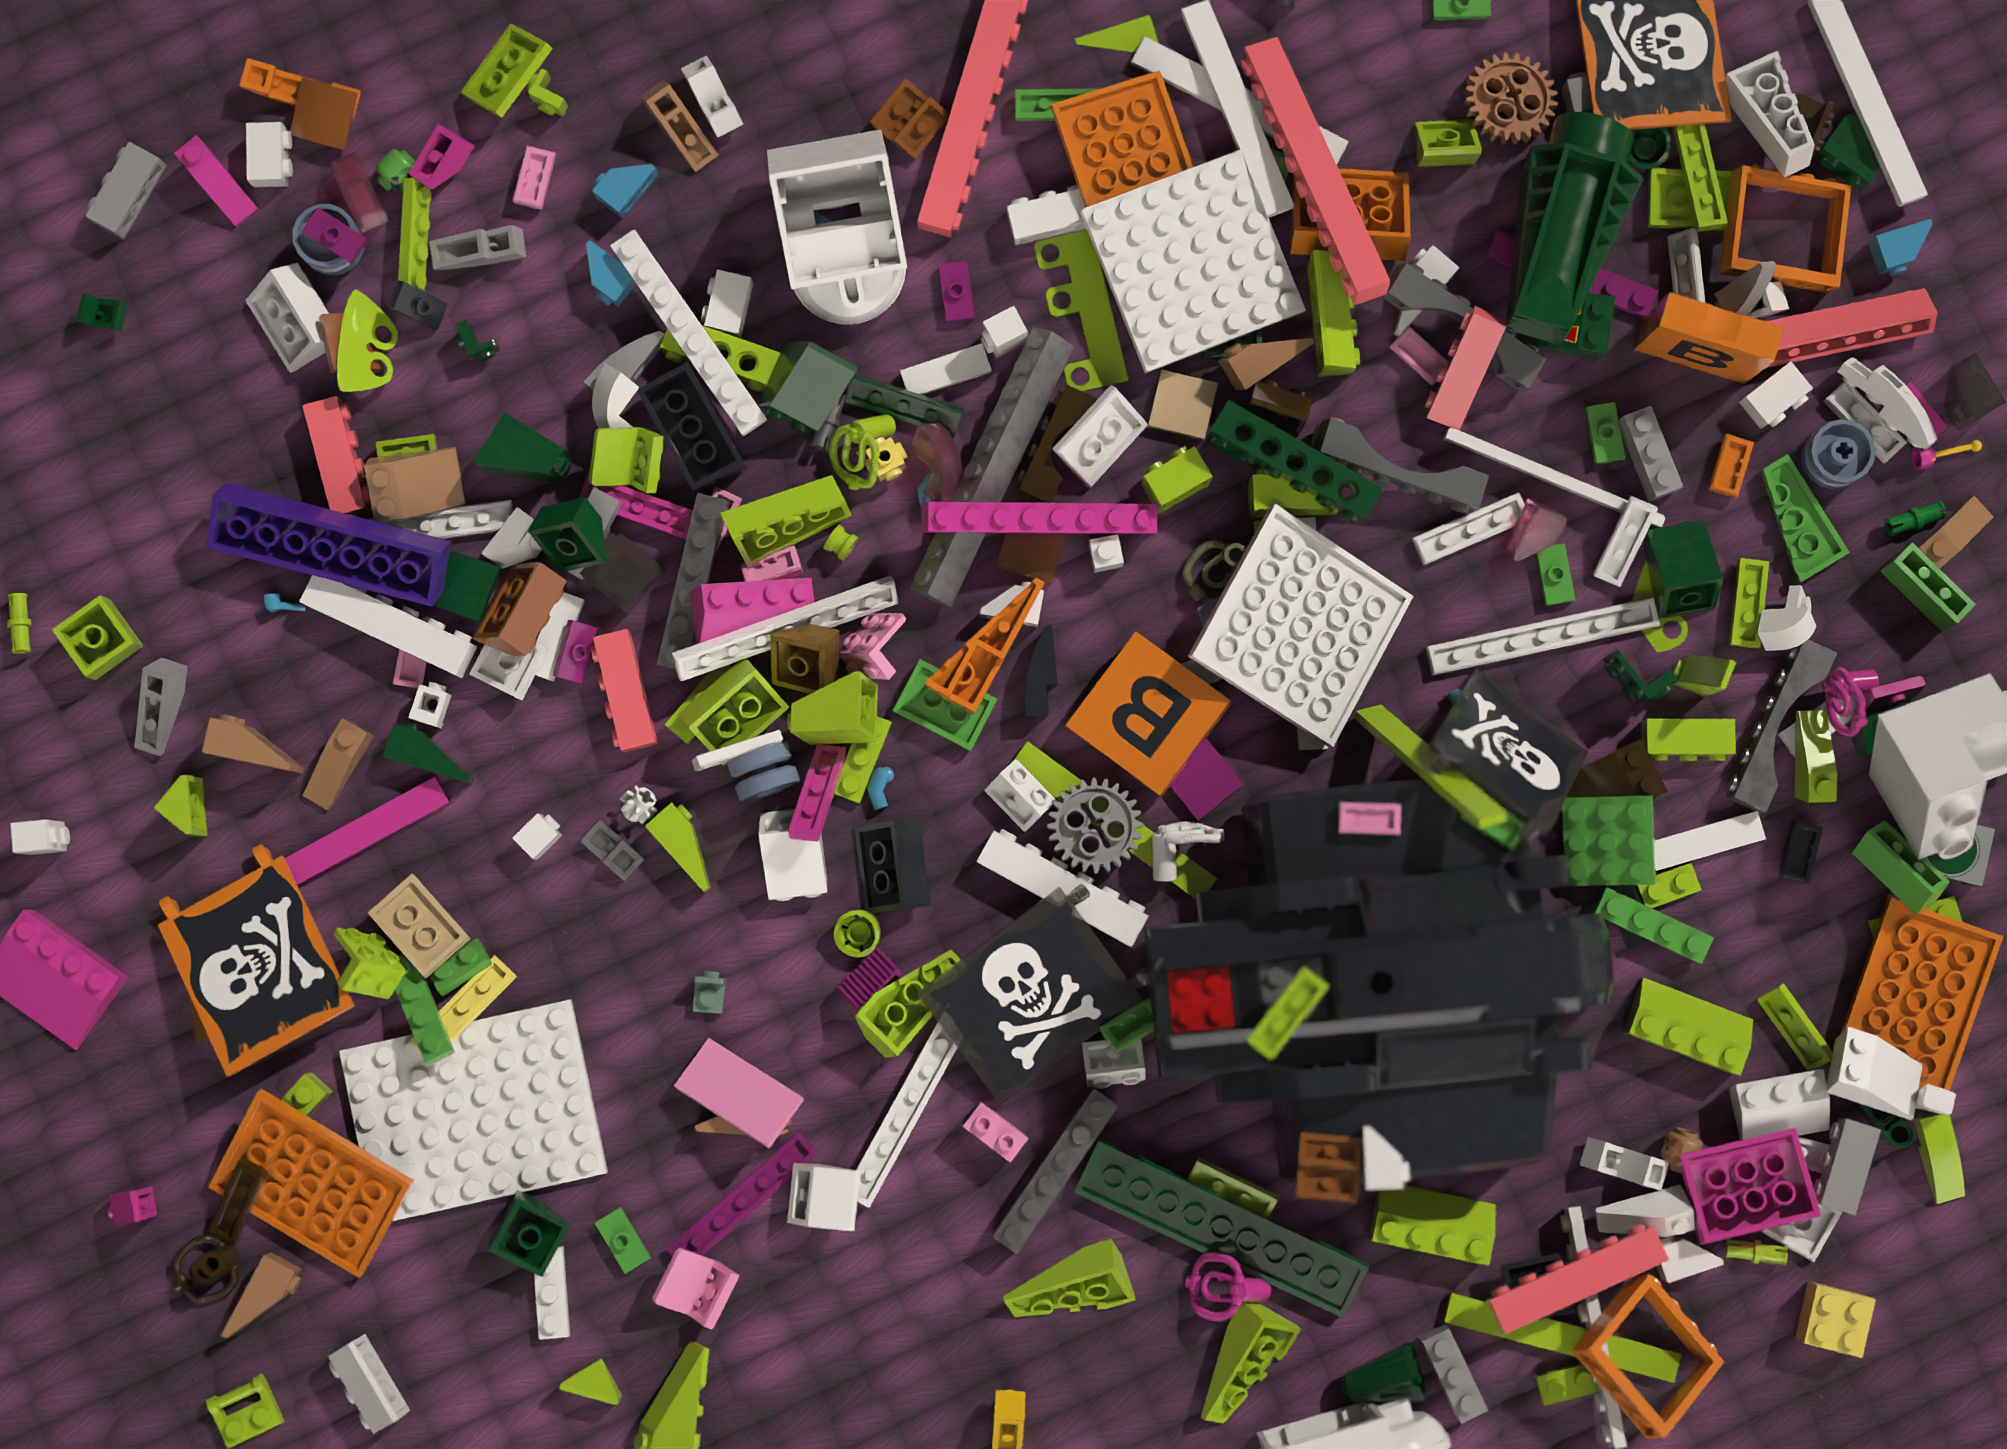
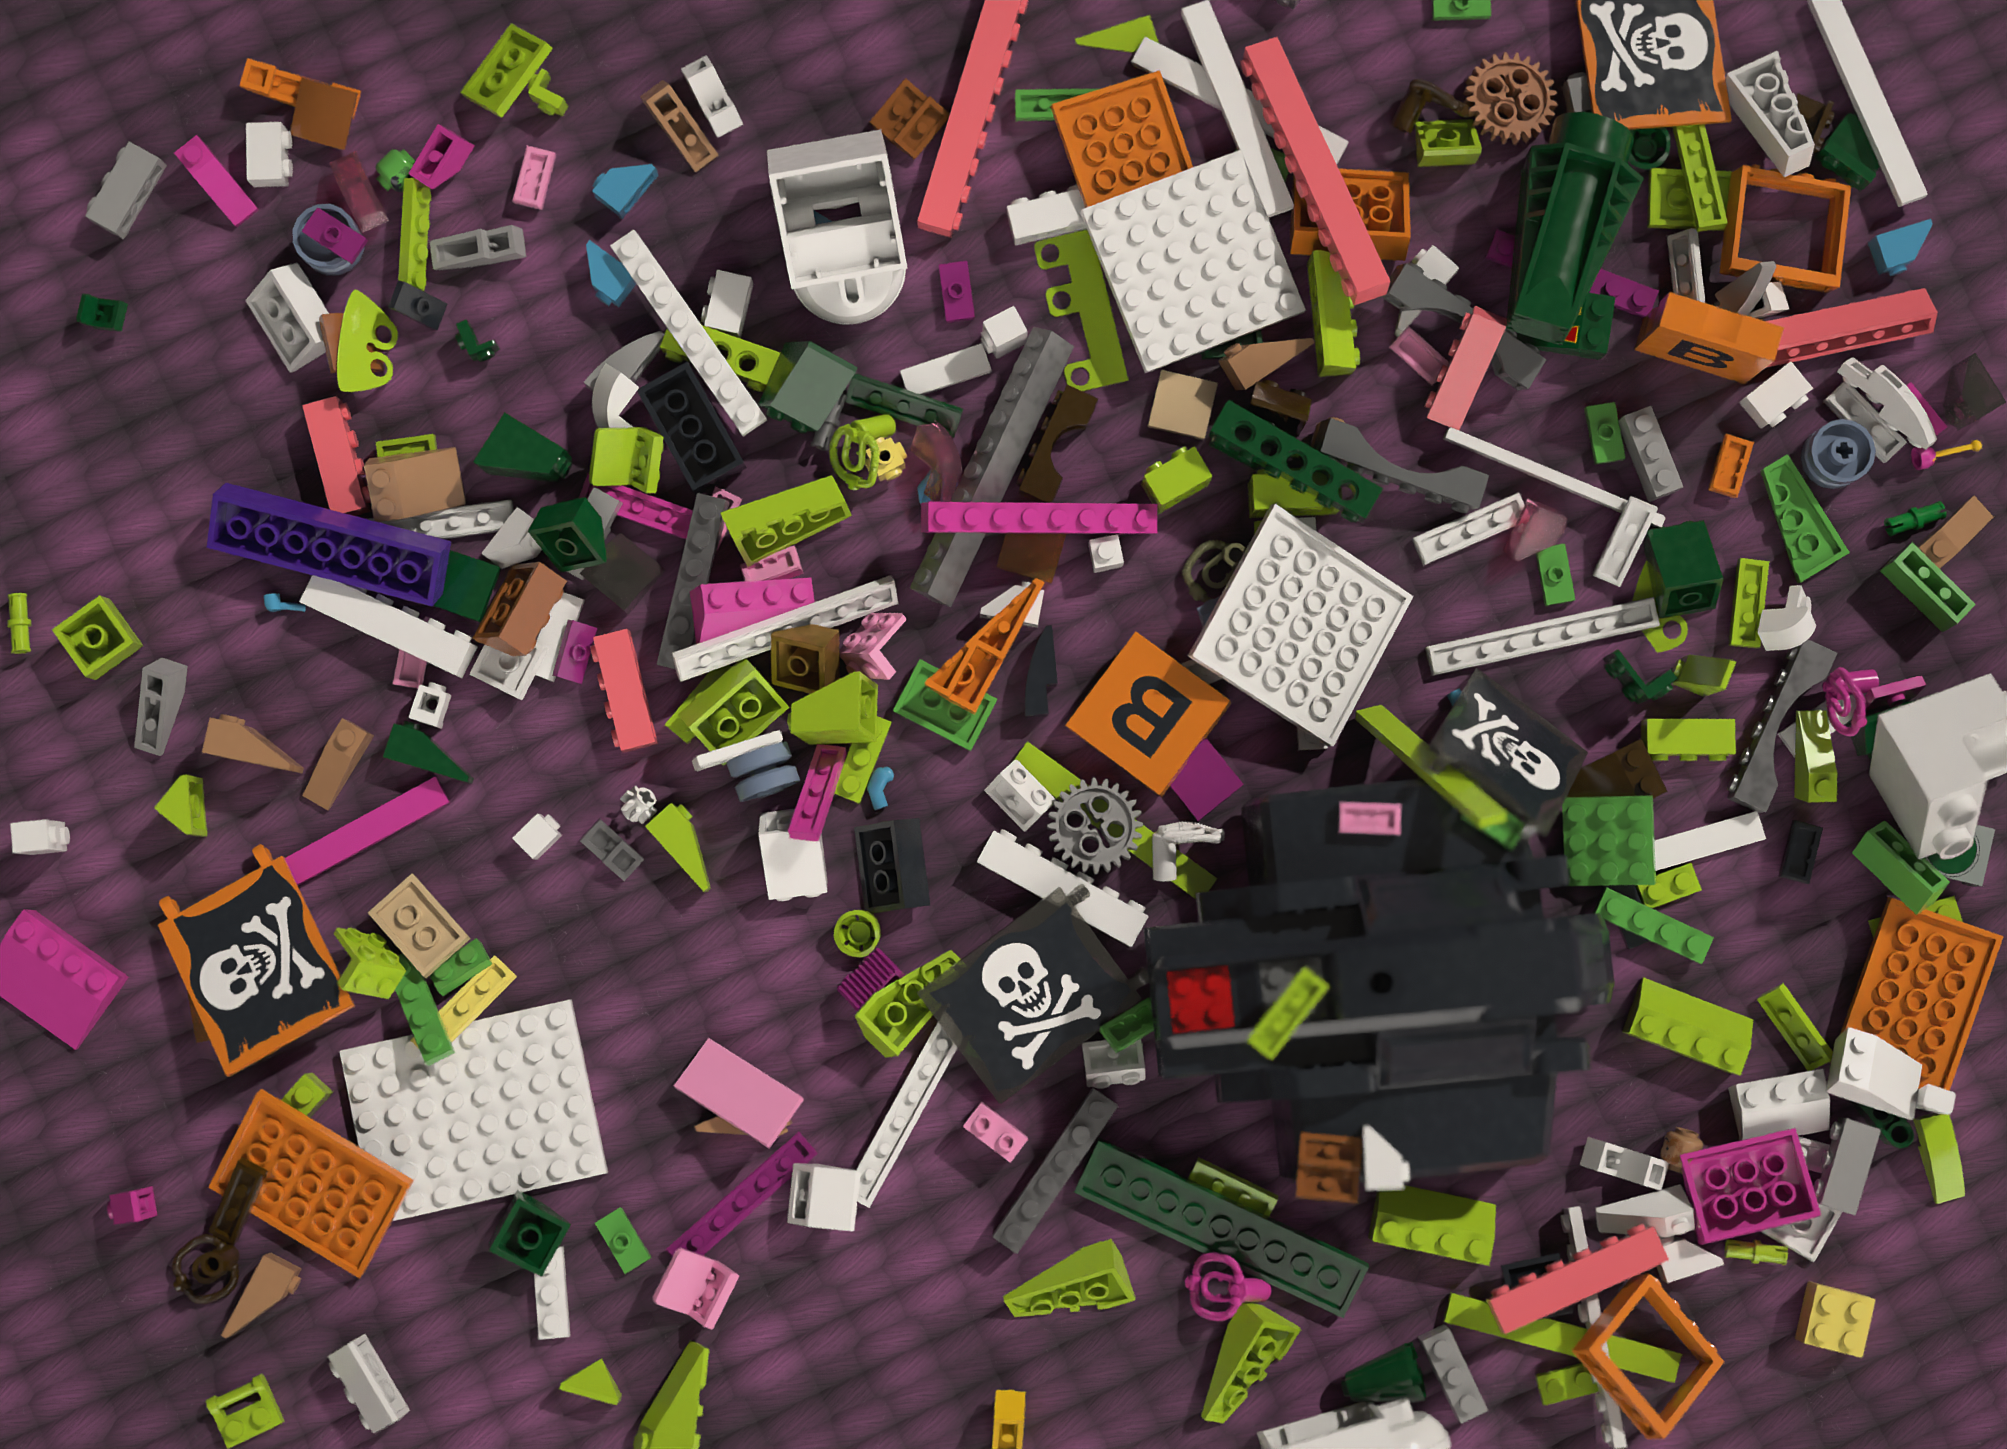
(709, 992): sand green bracket -> none
(841, 542): lime wheel -> none
(1100, 436): white tile -> none
(1415, 99): none -> dark brown piece

